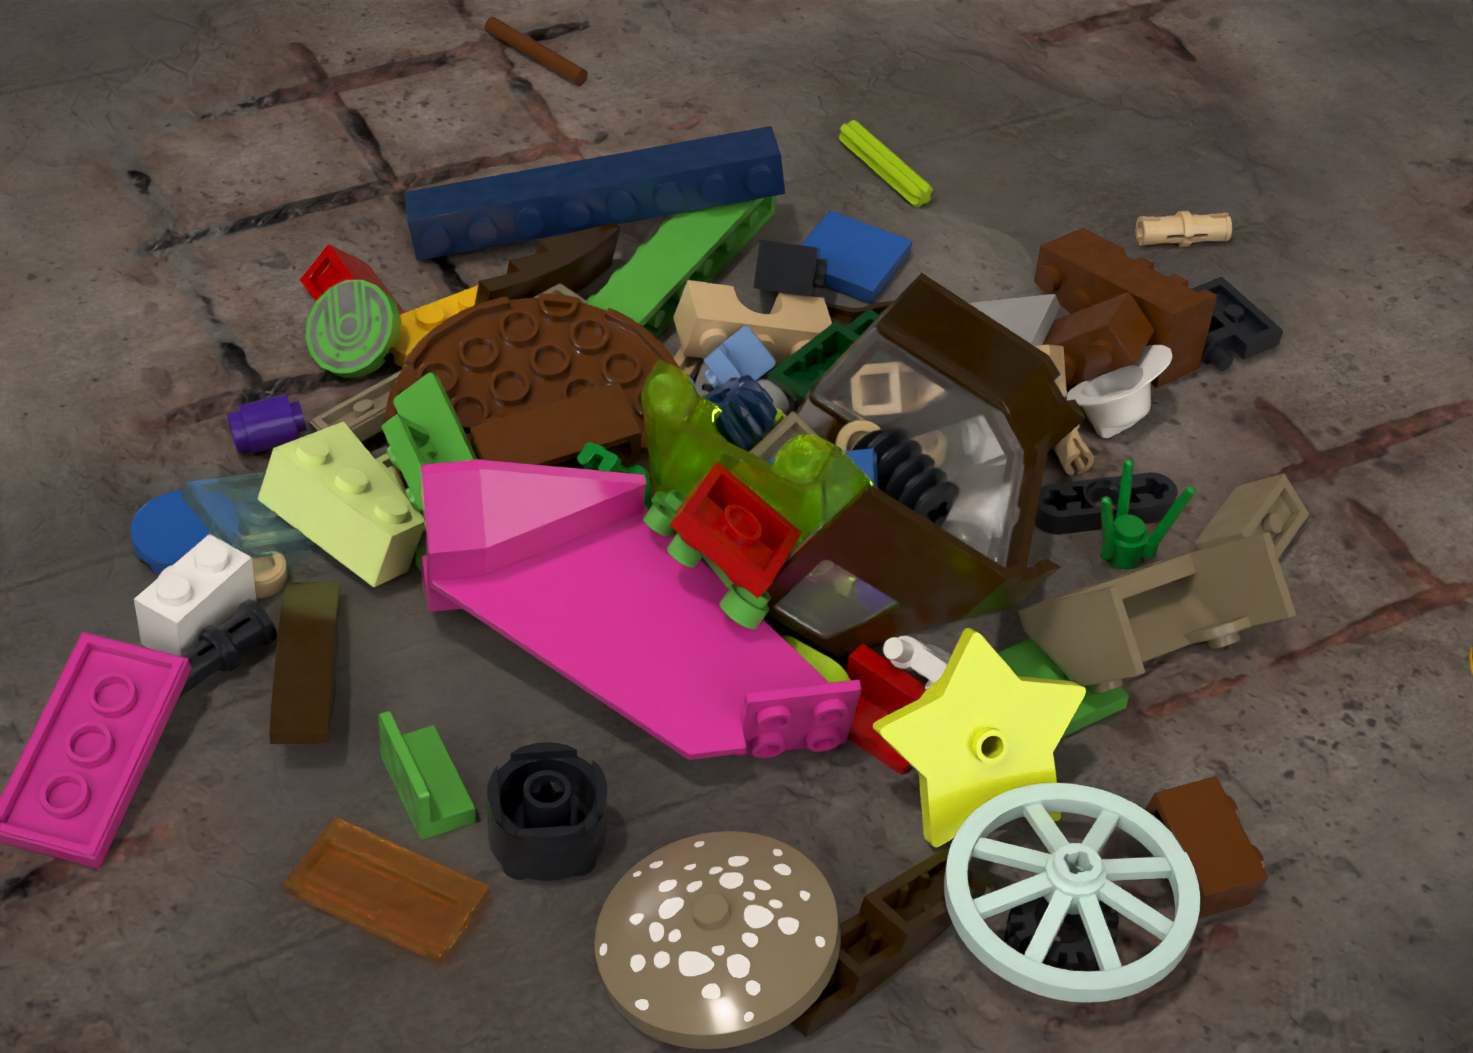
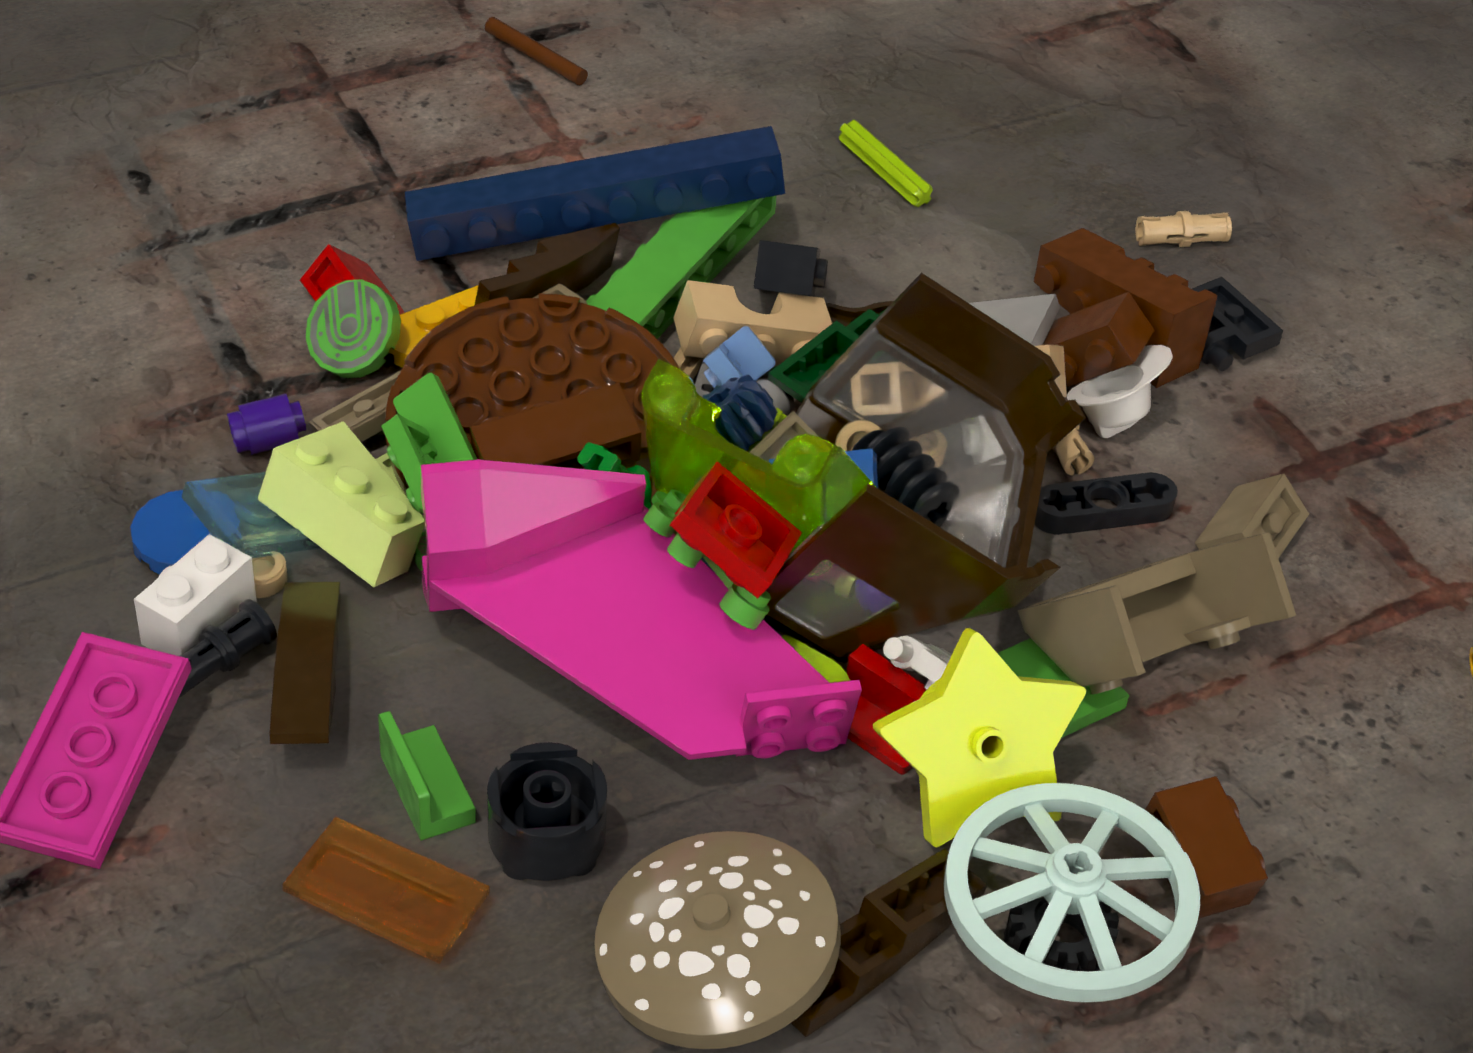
(858, 255): blue tile -> none
(1127, 538): green plant -> none

